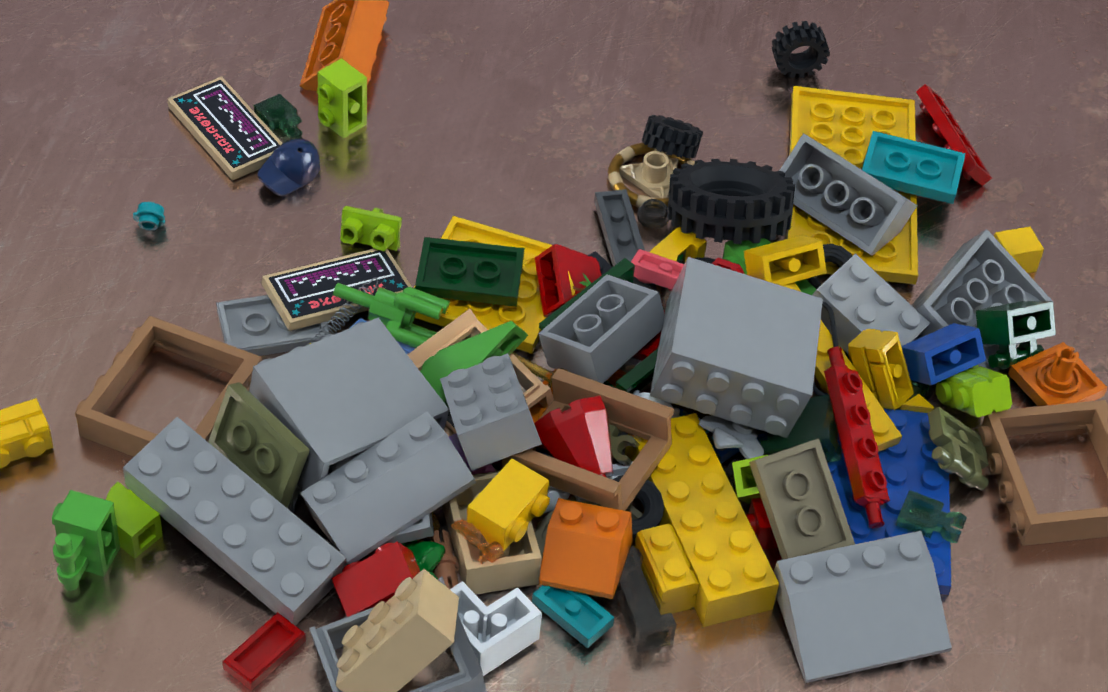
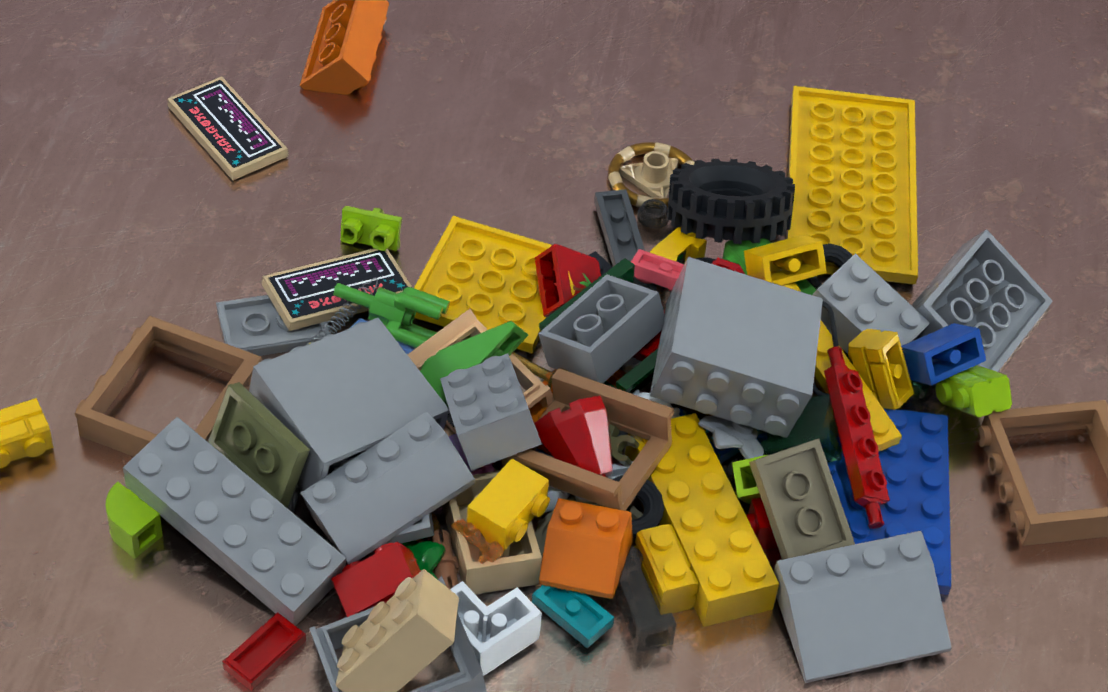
(85, 537): bright green brick -> none
(149, 216): teal plate -> none
(279, 113): clear green plate -> none
(288, 169): dark blue cap -> none
(342, 98): lime brick -> none
(470, 271): dark green plate -> none
(672, 136): black tyre -> none
(797, 37): black tyre -> none
(845, 196): light grey slope -> none
(914, 166): teal plate -> none
(918, 404): yellow piece -> none
(926, 515): plate -> none
(948, 128): red plate -> none
(958, 449): olive plate -> none
(1013, 324): dark green brick -> none
(1022, 246): yellow brick -> none
(1057, 377): orange plate -> none

